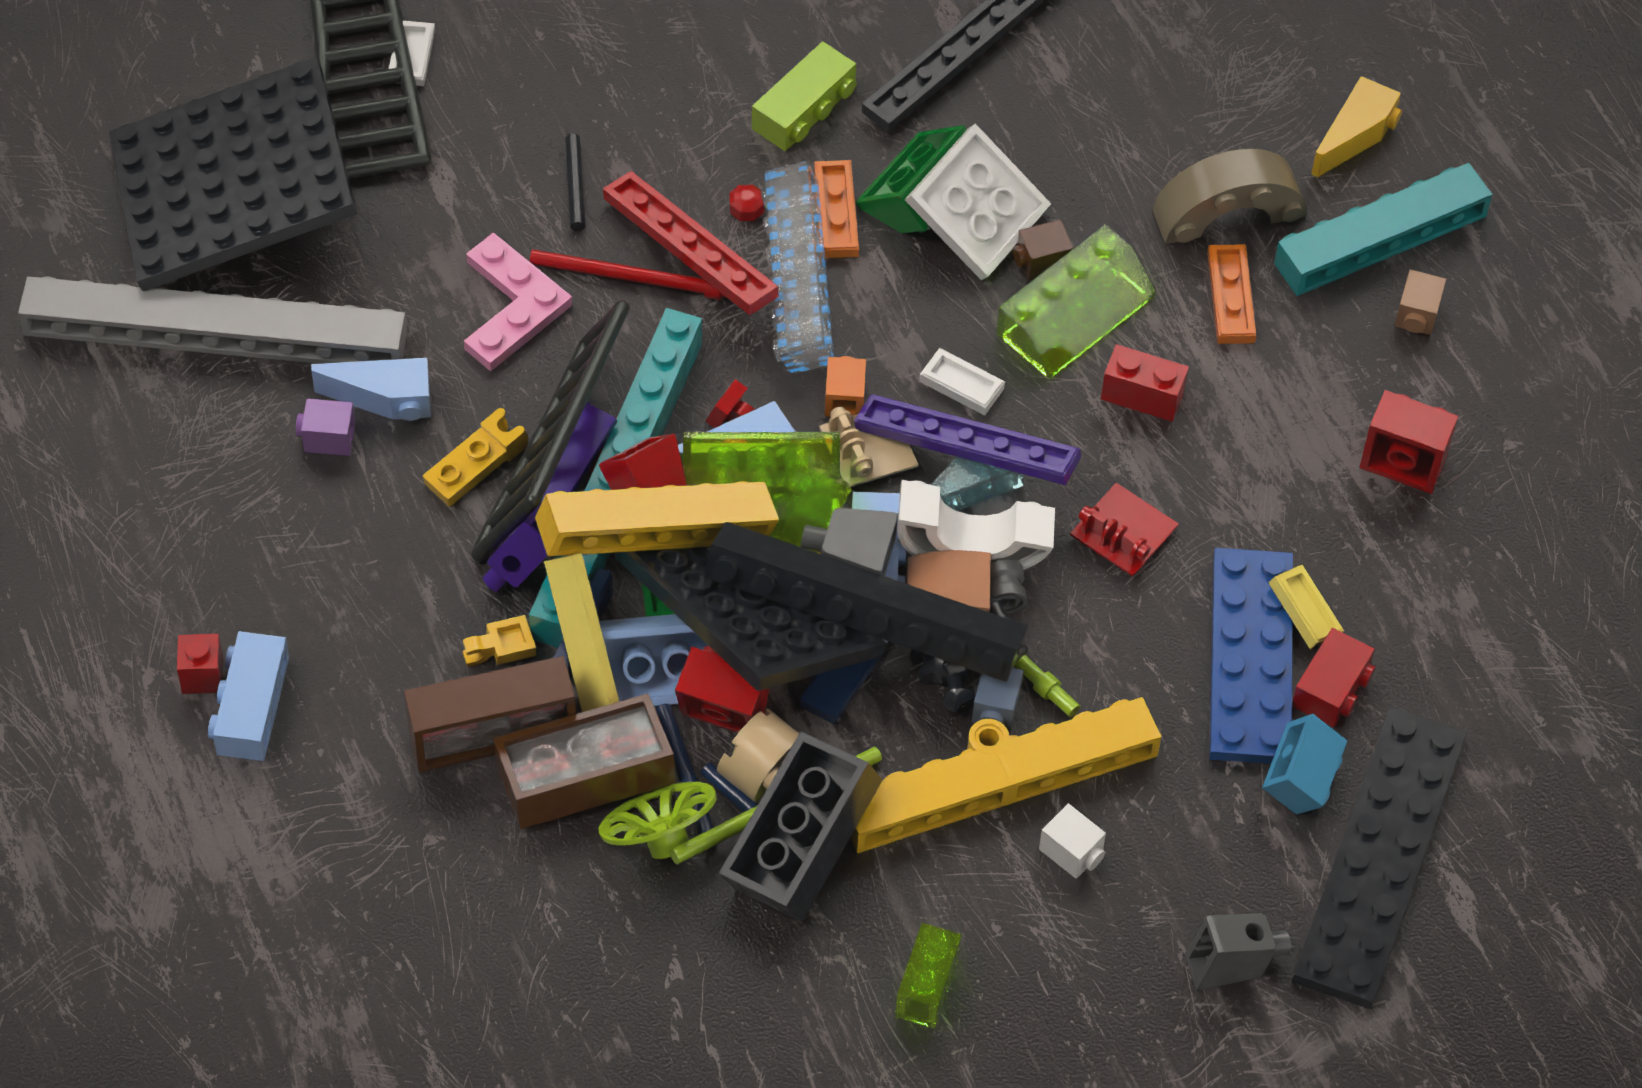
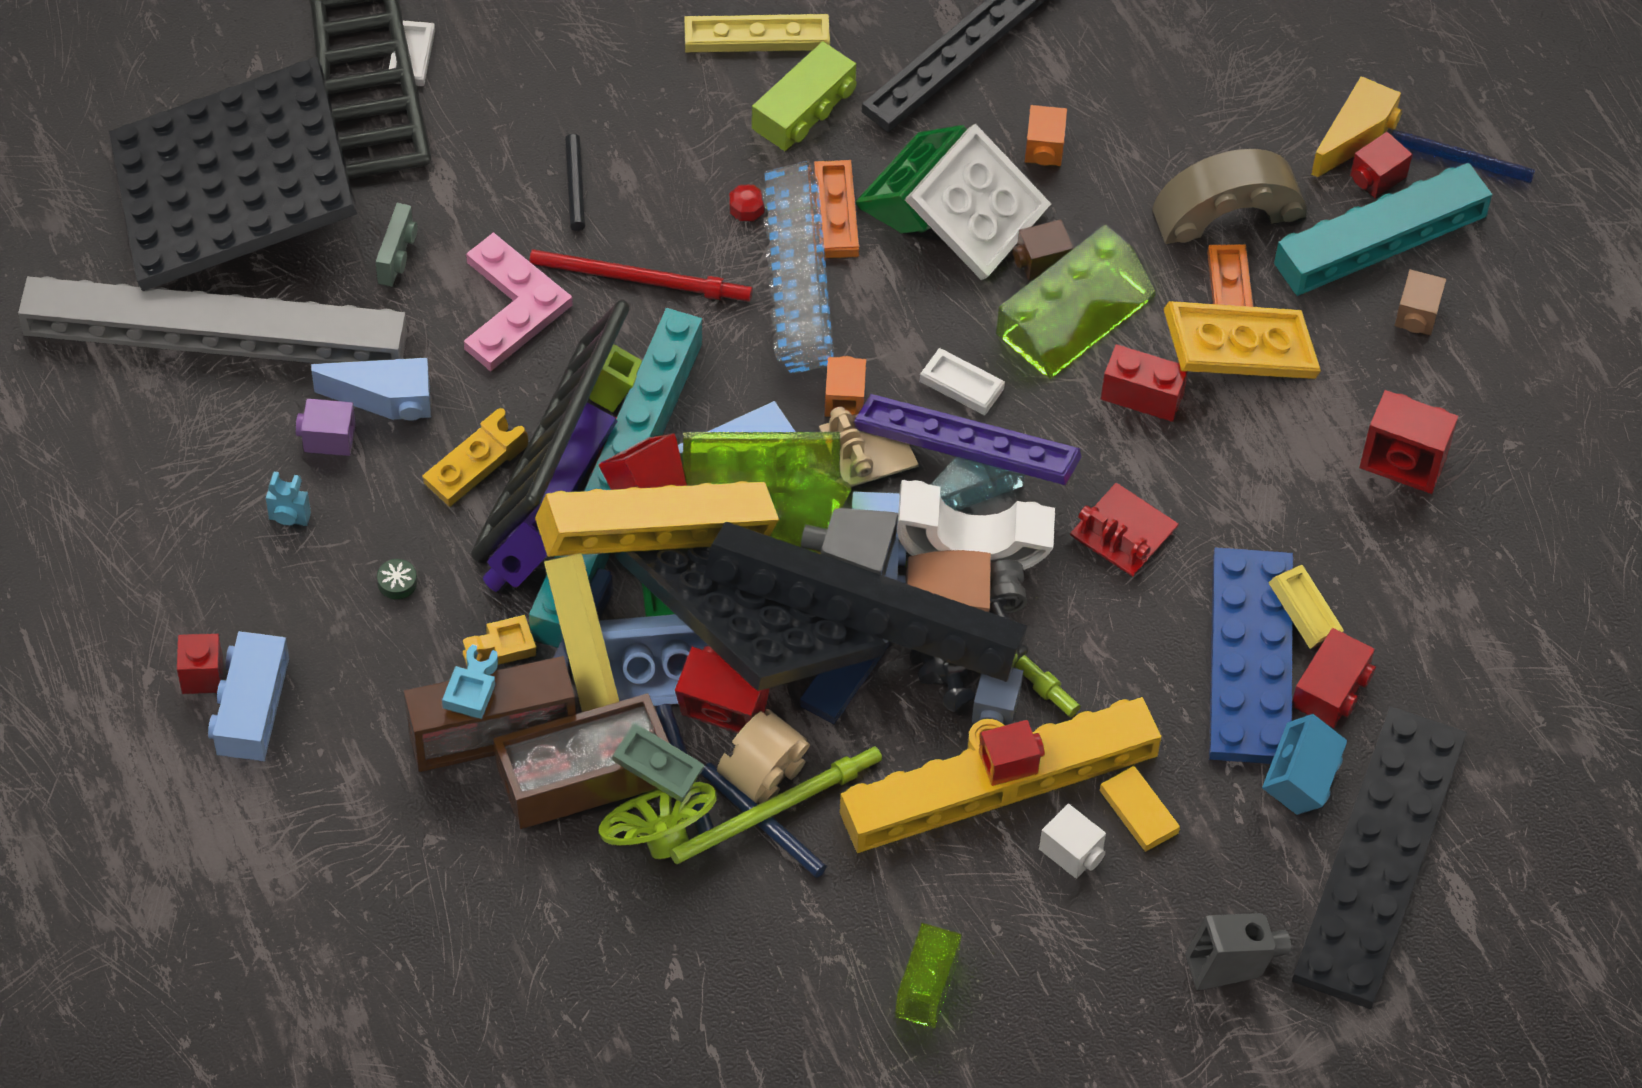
(286, 502): none -> medium azure plate
(392, 253): none -> sand green plate
(397, 579): none -> dark green tile
(471, 687): none -> medium azure plate
(615, 378): none -> lime brick
(657, 762): none -> sand green plate
(691, 243): red plate -> none
(729, 405): red tile -> none
(755, 33): none -> light yellow tile
(801, 826): black brick -> none
(1010, 752): none -> red brick
(1045, 135): none -> orange brick
(1139, 808): none -> yellow tile
(1241, 340): none -> yellow tile
(1381, 165): none -> red brick
(1464, 156): none -> clear blue bar

